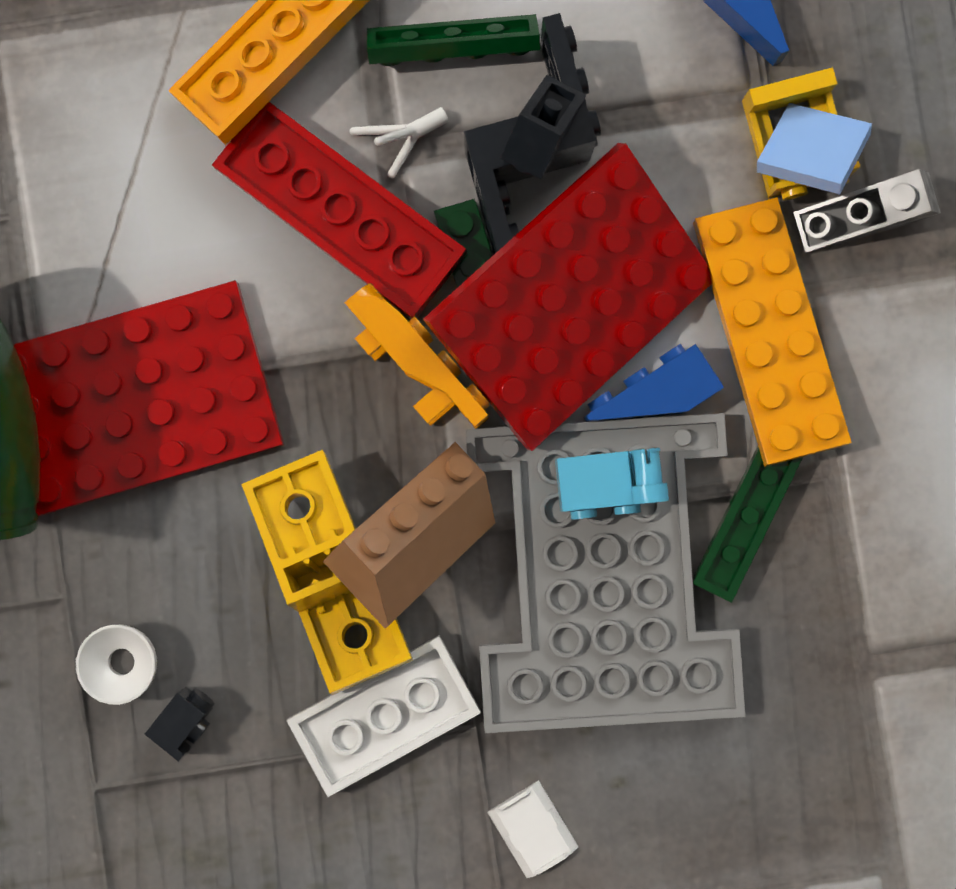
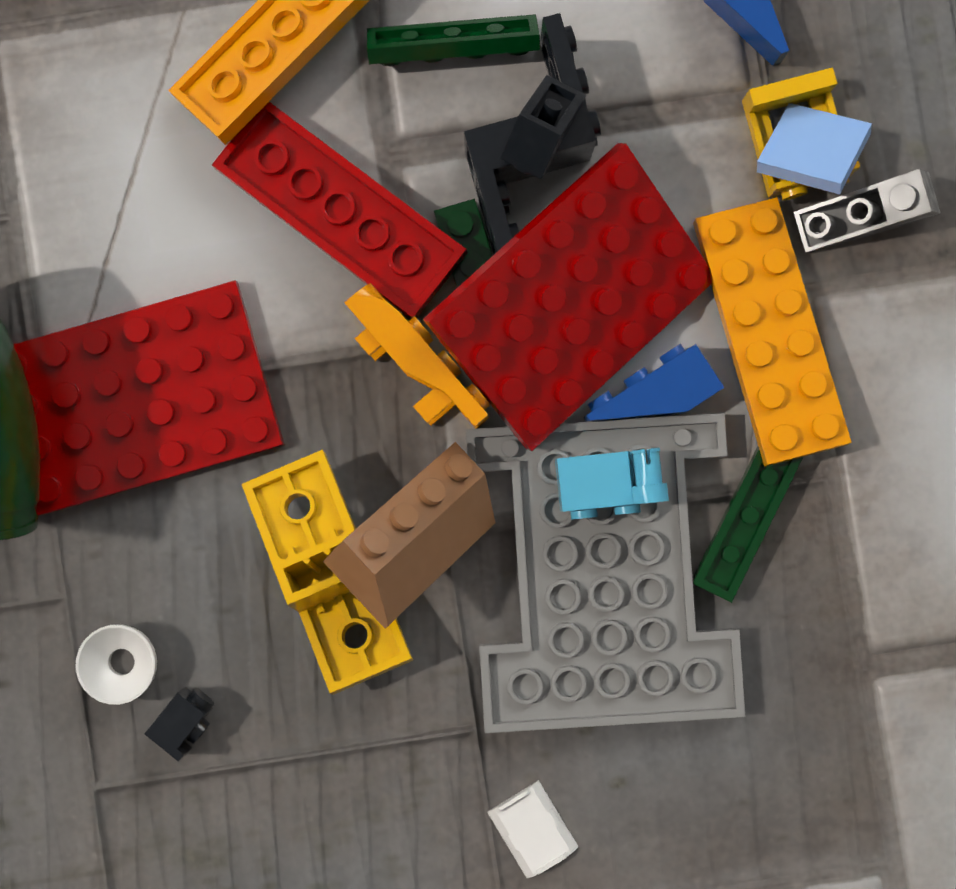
(383, 717): white plate -> none
(395, 132): white plant -> none

